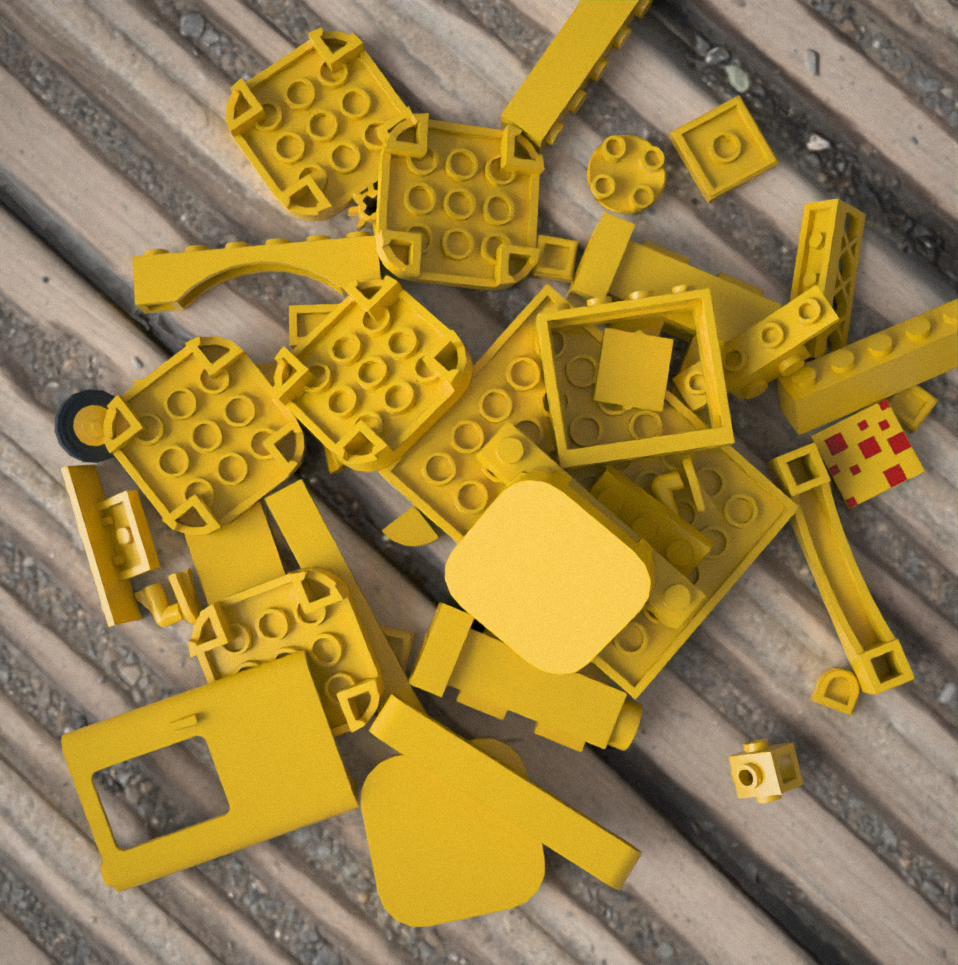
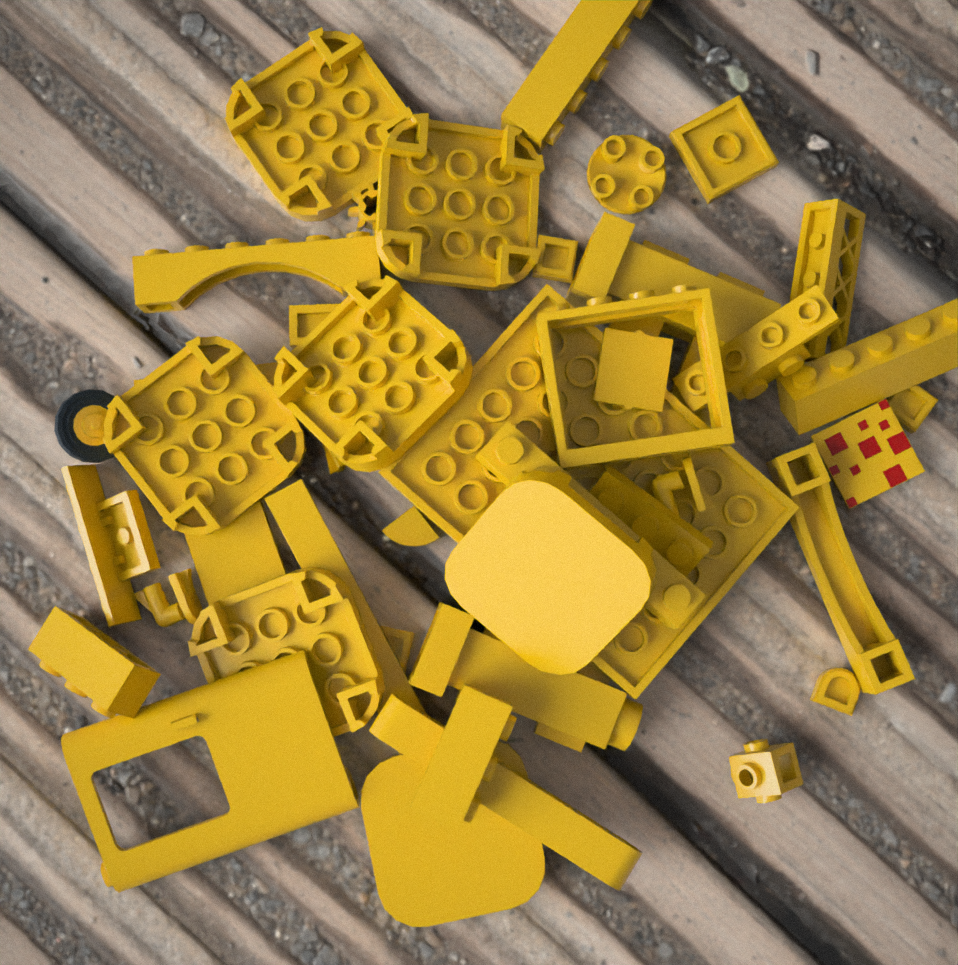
(93, 664): none -> yellow brick
(463, 758): none -> yellow brick

